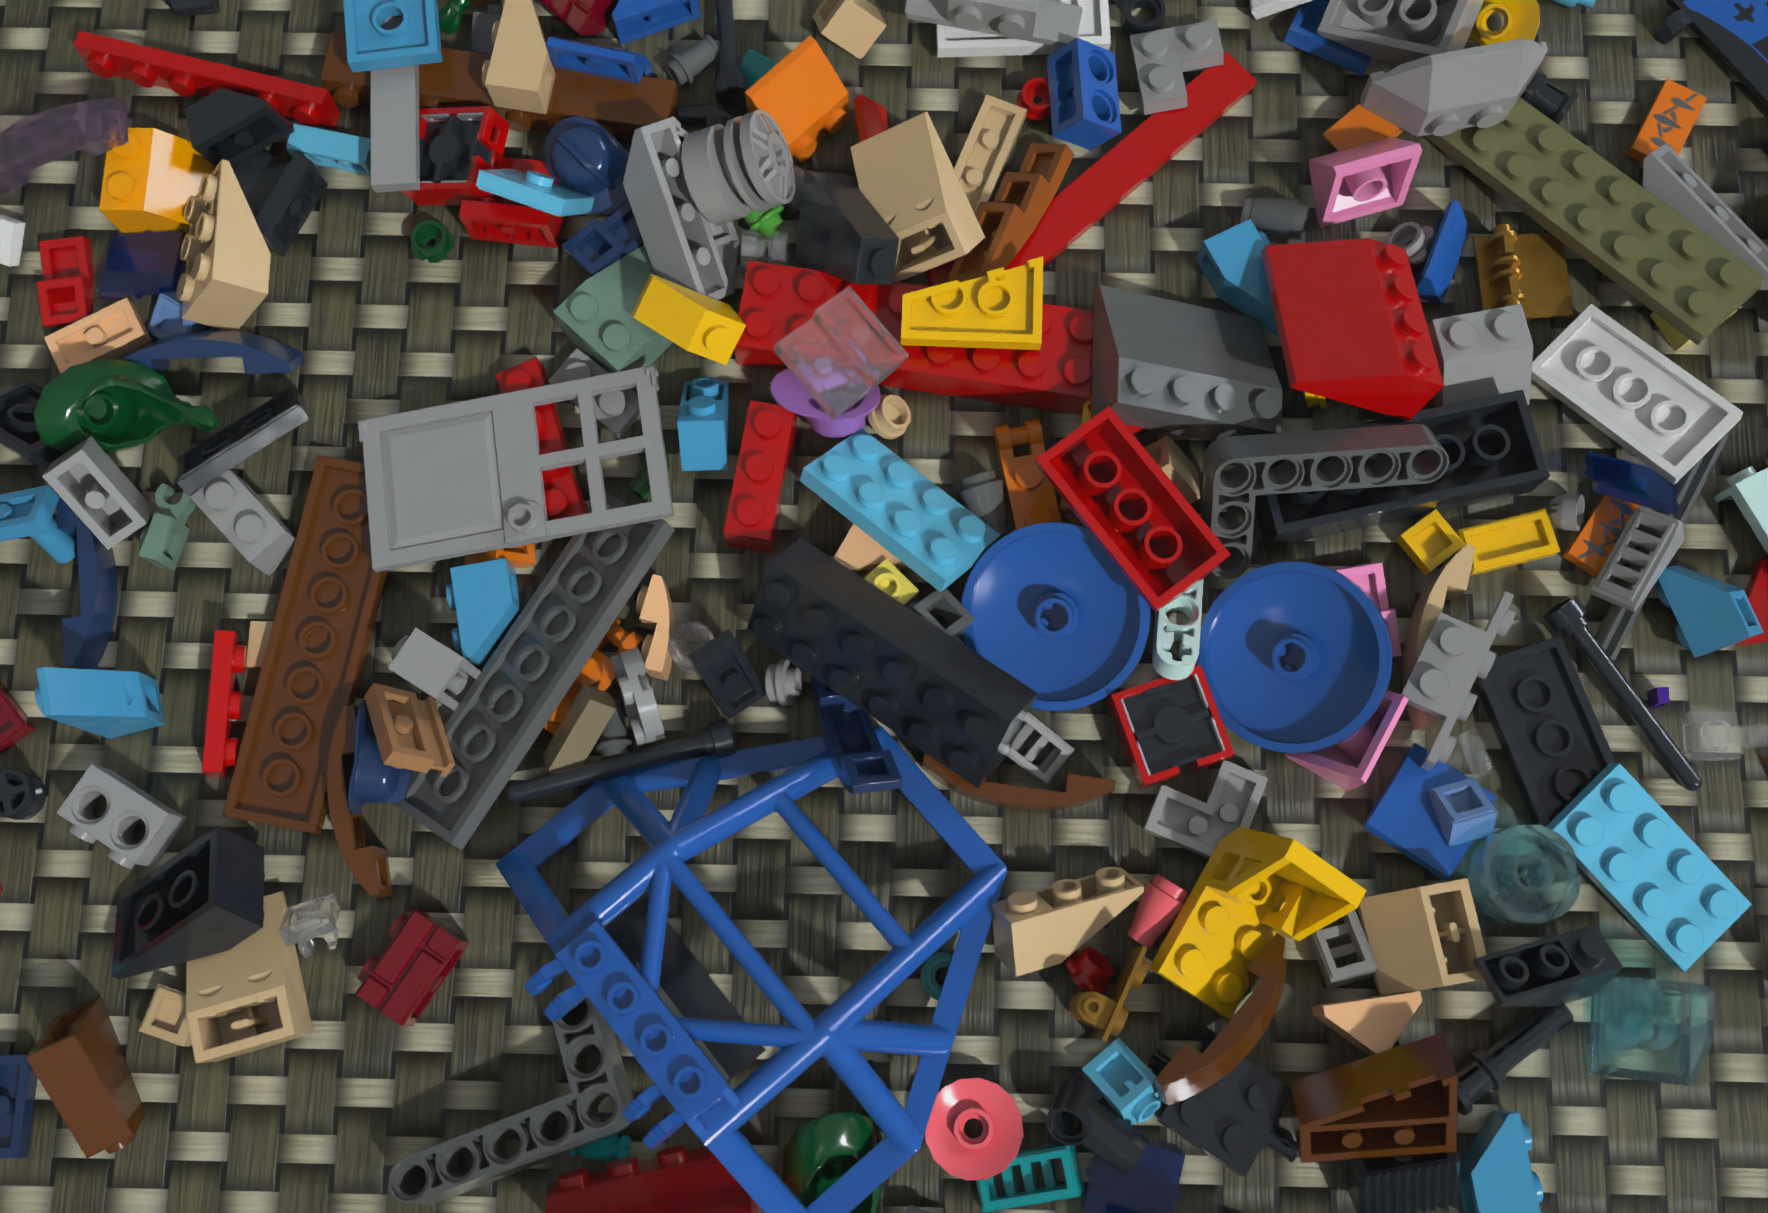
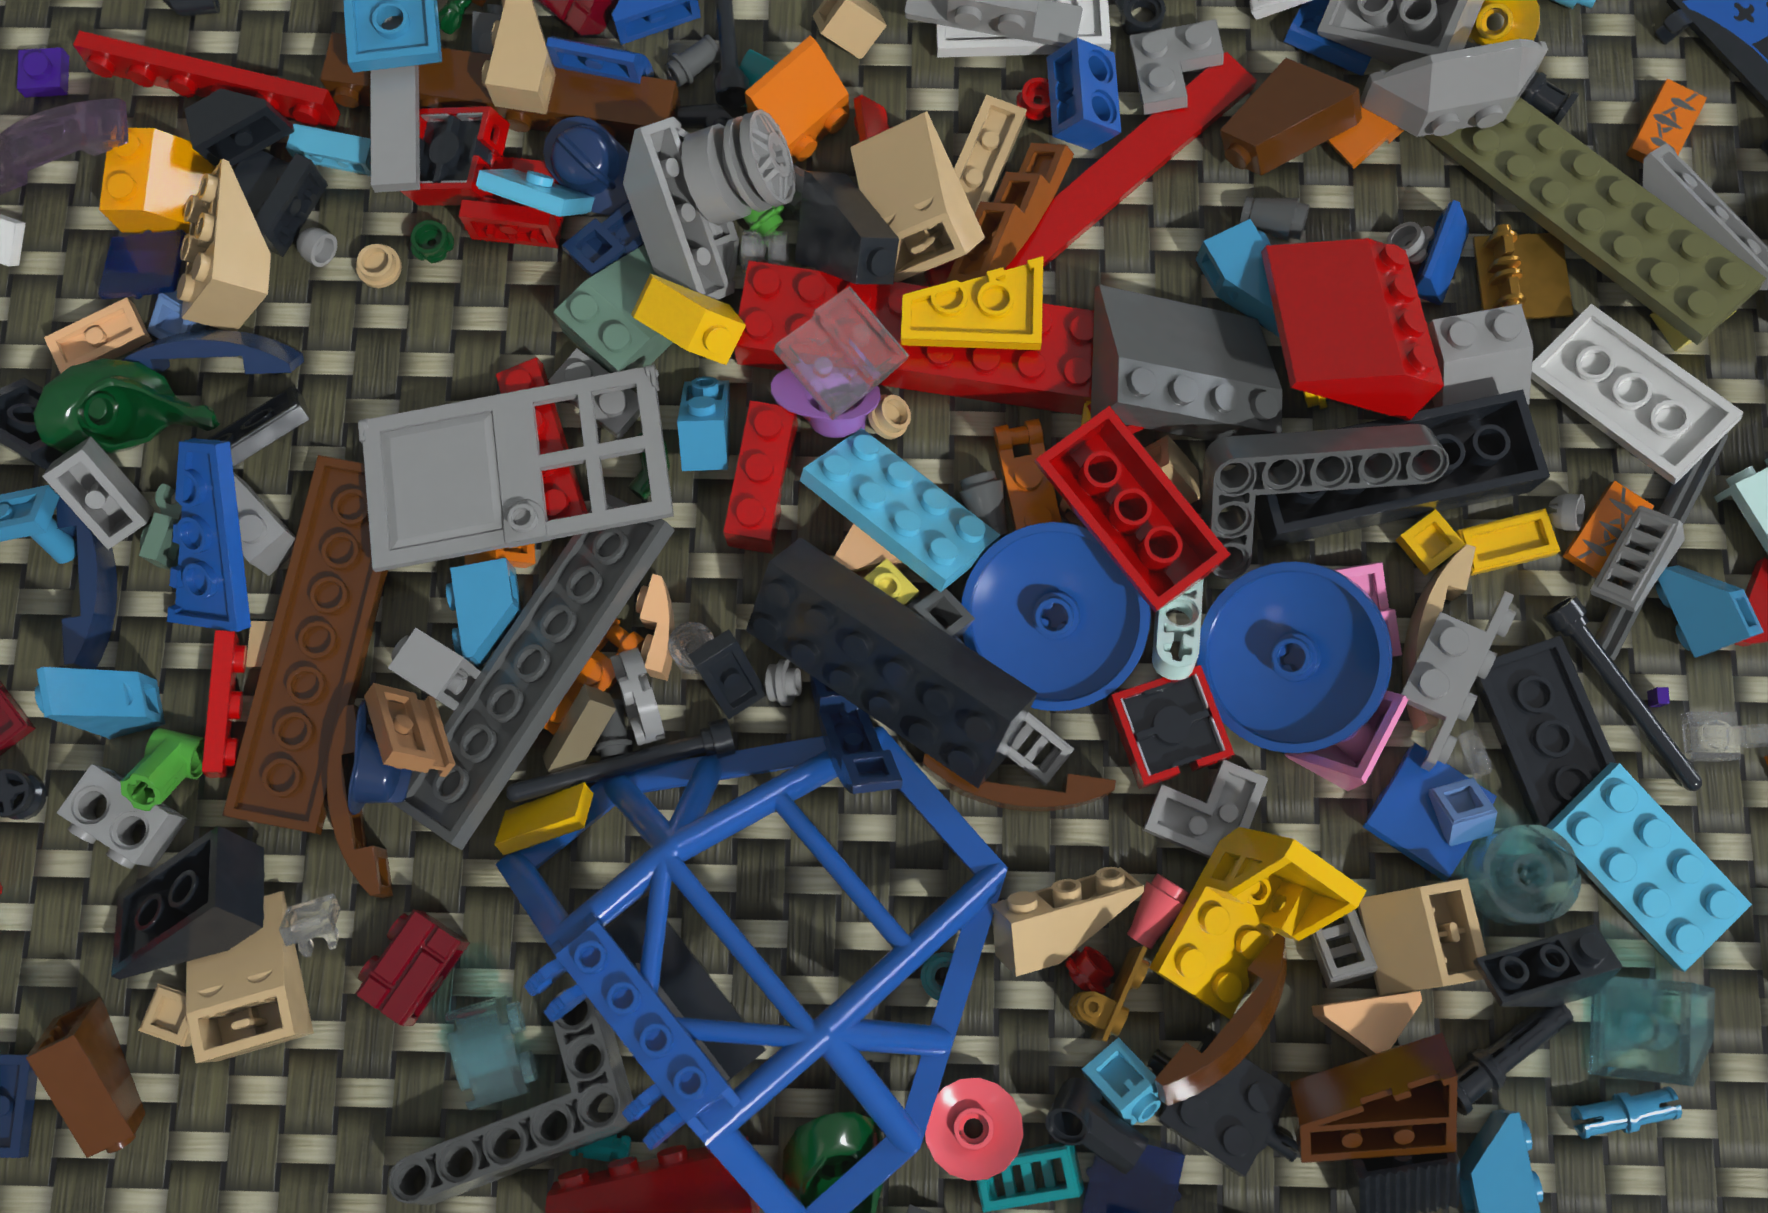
(43, 72): none -> dark purple plate
(68, 280): red slope -> none
(165, 764): none -> bright green piece
(210, 557): none -> blue wing
(316, 246): none -> light grey hinge
(378, 265): none -> tan plate
(489, 1051): none -> clear light blue brick
(544, 819): none -> yellow tile
(1289, 117): none -> reddish brown slope
(1363, 179): bright pink slope -> none
(1626, 1112): none -> dark azure pin
(1630, 483): clear blue piece -> none

